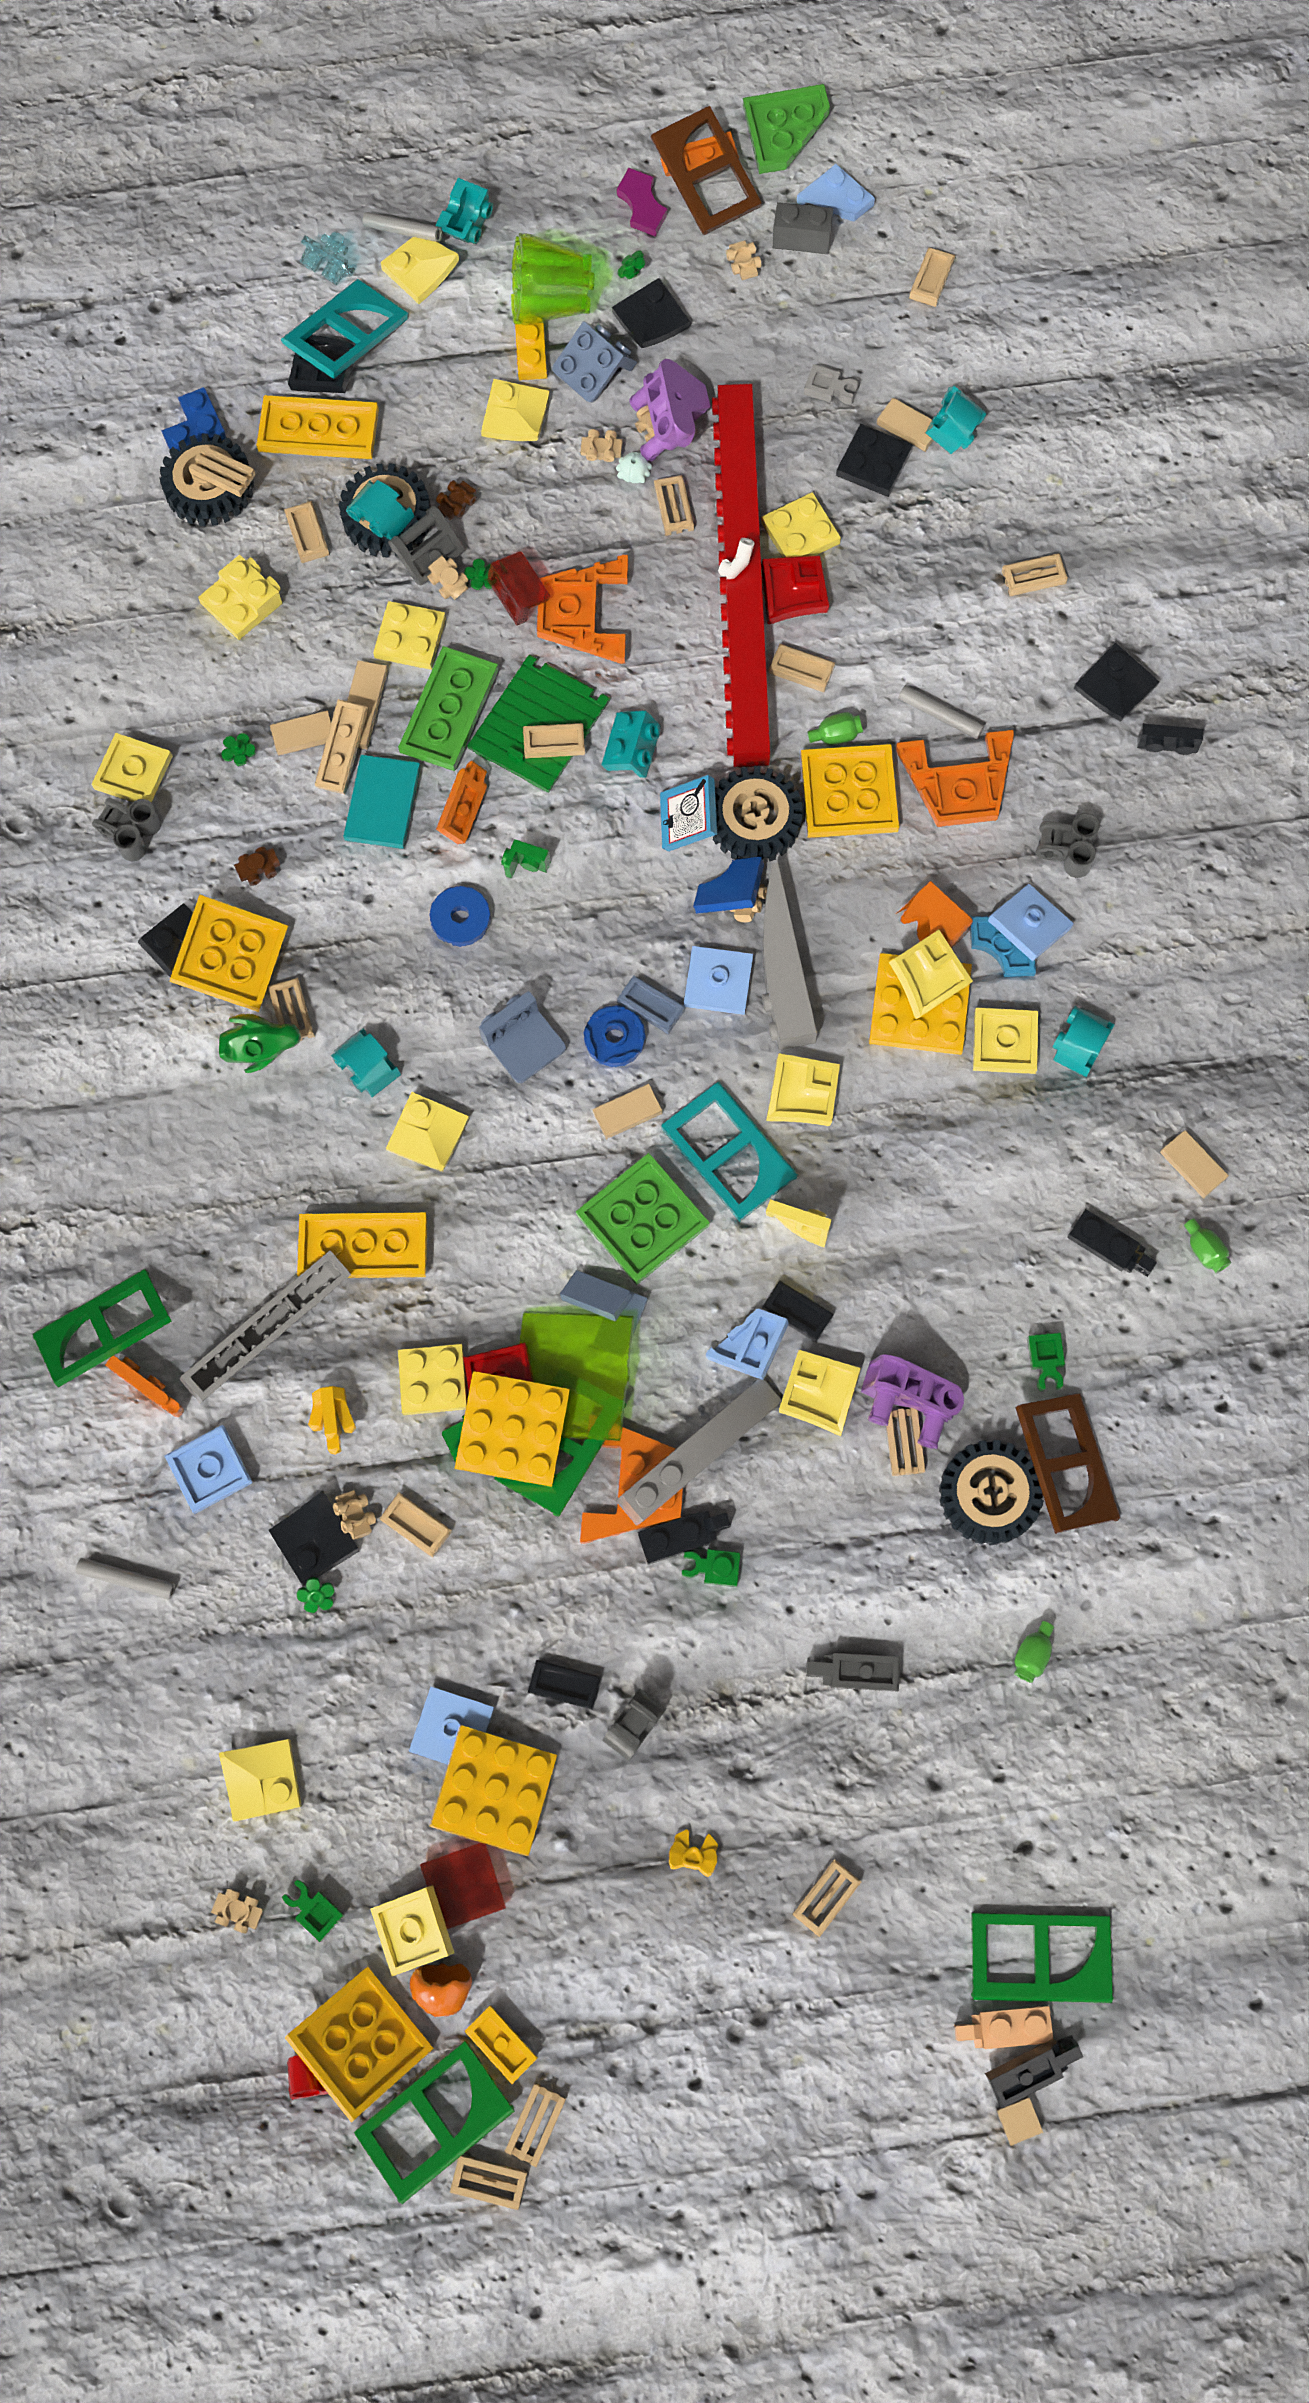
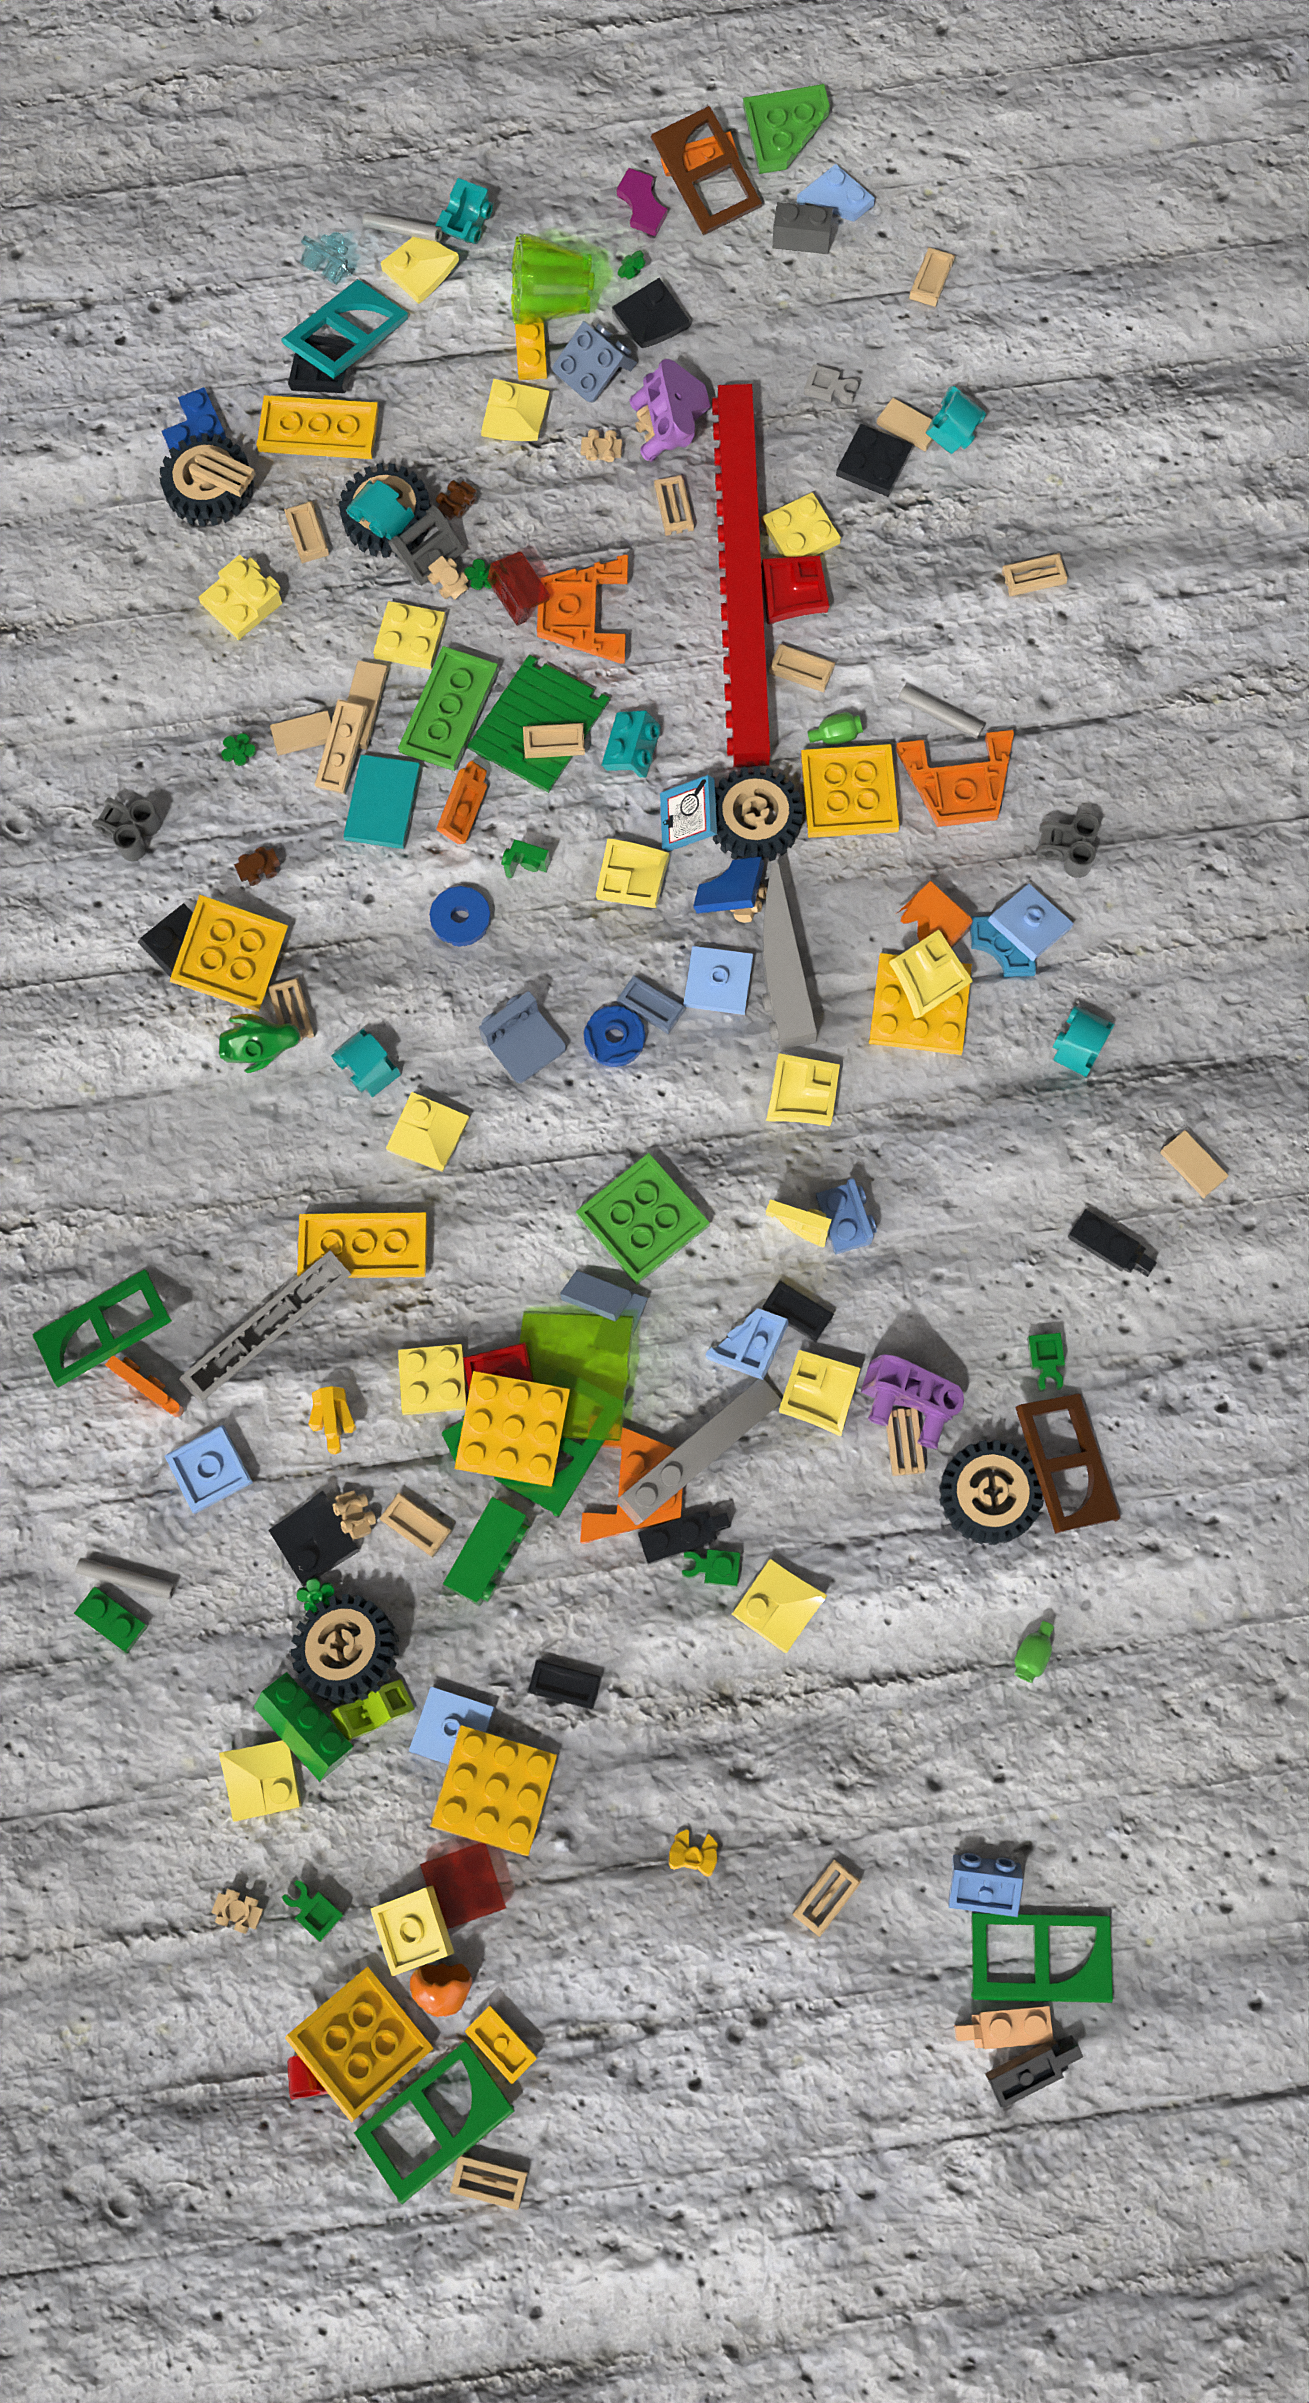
(111, 1619): none -> green plate
(131, 769): light yellow plate -> none
(303, 1726): none -> green brick
(368, 1652): none -> wheel
(373, 1712): none -> lime slope
(487, 1552): none -> green brick
(522, 2153): tan tile -> none
(627, 1111): tan tile -> none
(631, 873): none -> light yellow plate
(633, 468): light aqua animal -> none
(634, 1724): dark grey piece -> none
(740, 562): white arm -> none
(744, 264): tan piece -> none
(773, 1168): teal window -> none
(778, 1605): none -> light yellow plate
(849, 1223): none -> medium blue bracket
(857, 1671): dark grey hinge -> none
(985, 1884): none -> medium blue bracket
(1005, 1040): light yellow plate -> none
(1019, 2121): tan tile -> none
(1116, 683): black plate -> none
(1170, 738): black plate -> none
(1208, 1247): bright green plant -> none

